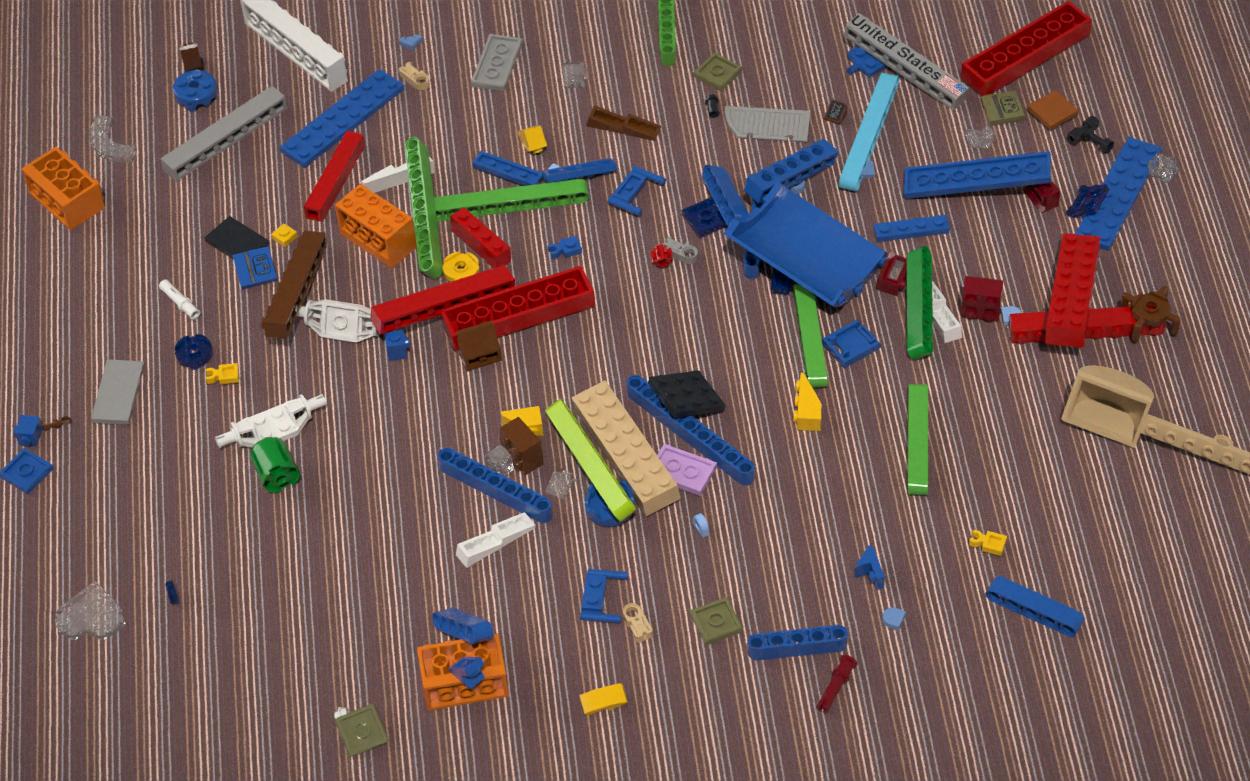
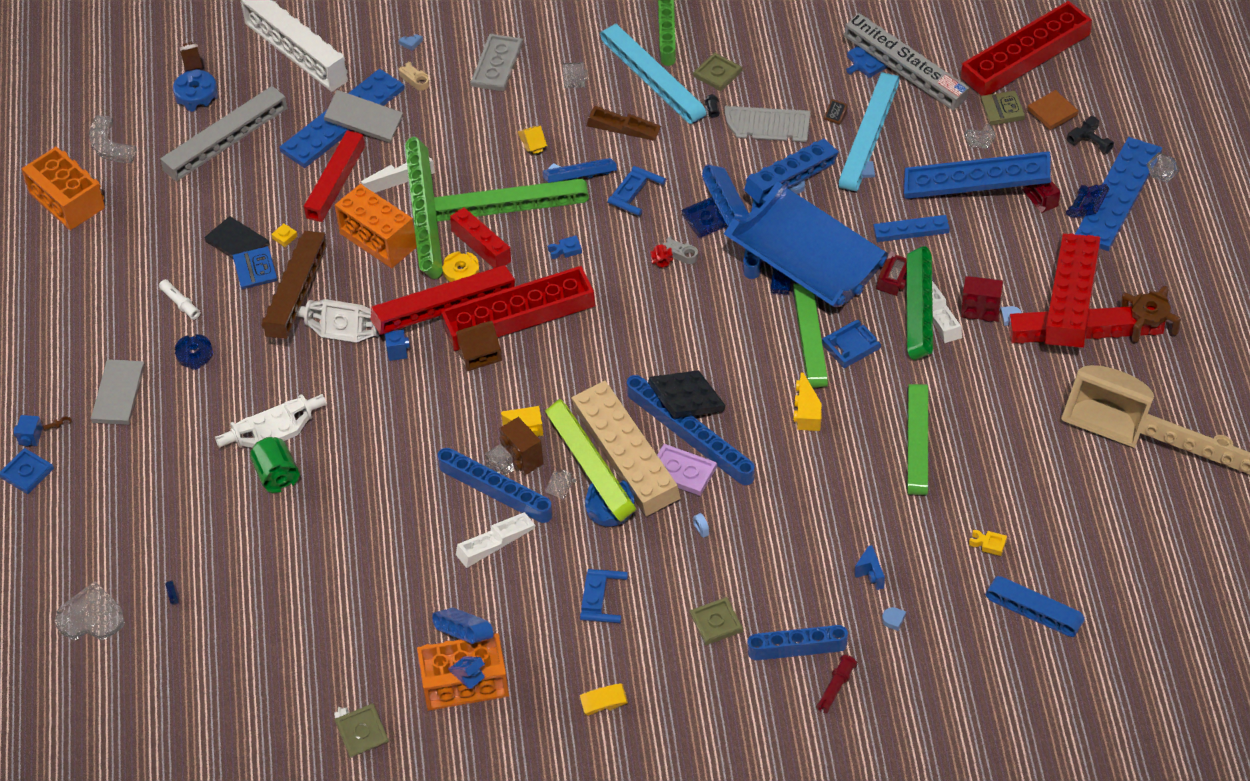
(225, 374): yellow plate -> none
(363, 116): none -> light grey tile
(507, 169): blue plate -> none
(638, 624): tan piece -> none
(653, 74): none -> medium azure beam

